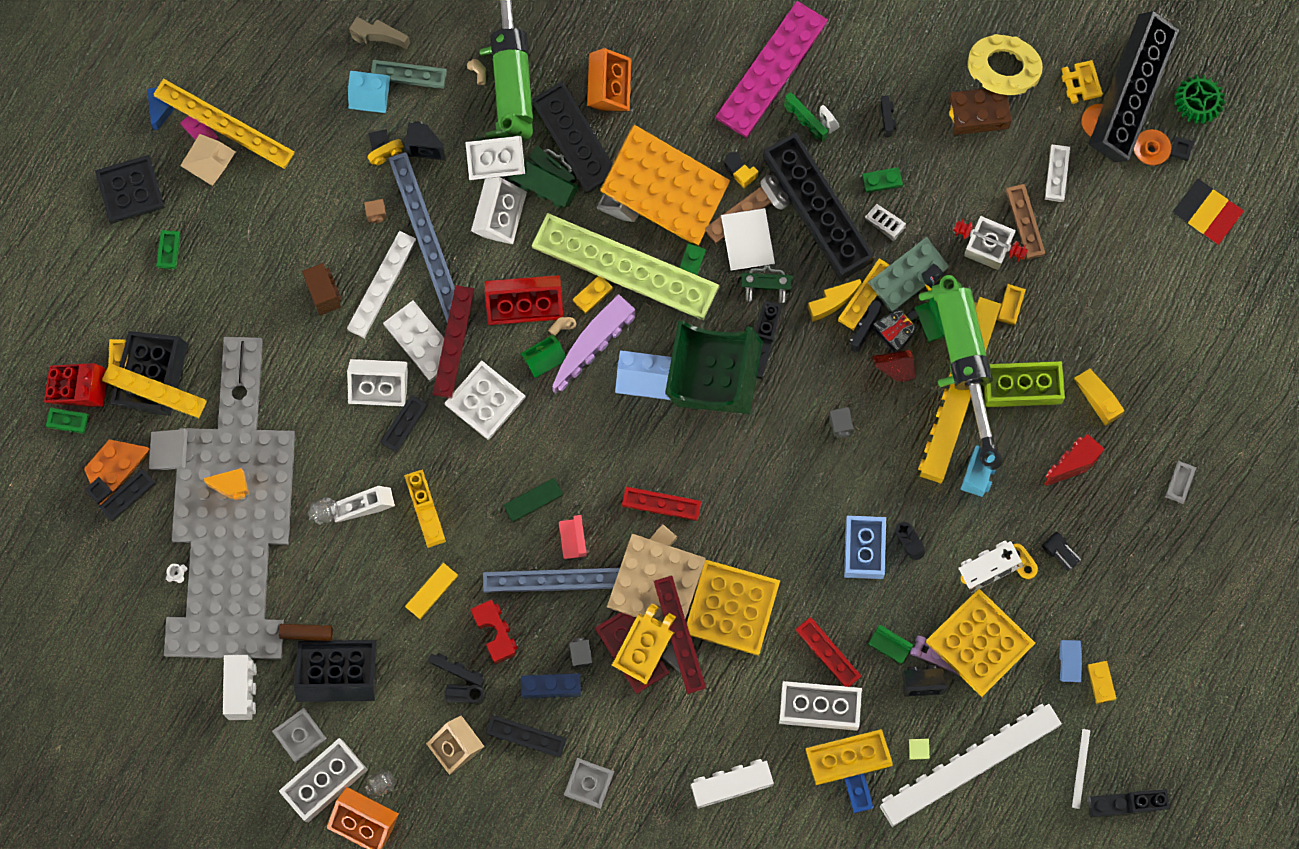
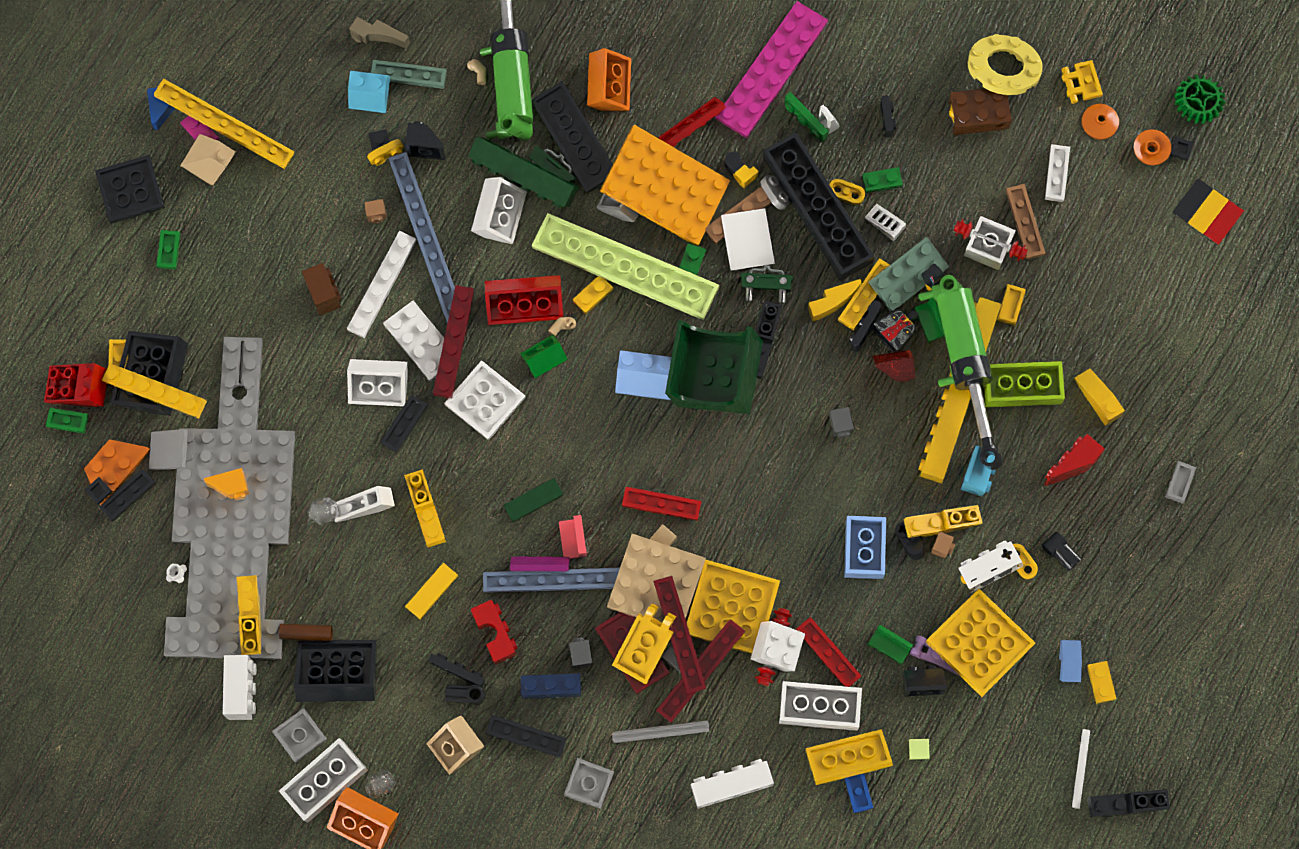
(249, 615): none -> yellow slope
(495, 158): white plate -> none
(539, 563): none -> magenta tile
(594, 338): lavender slope -> none
(660, 731): none -> light grey axle
(692, 122): none -> red plate
(708, 662): none -> dark red plate
(776, 646): none -> white brick
(847, 190): none -> yellow plate
(943, 545): none -> medium nougat plate
(944, 521): none -> yellow slope
(970, 765): white brick -> none
(1133, 87): black brick -> none

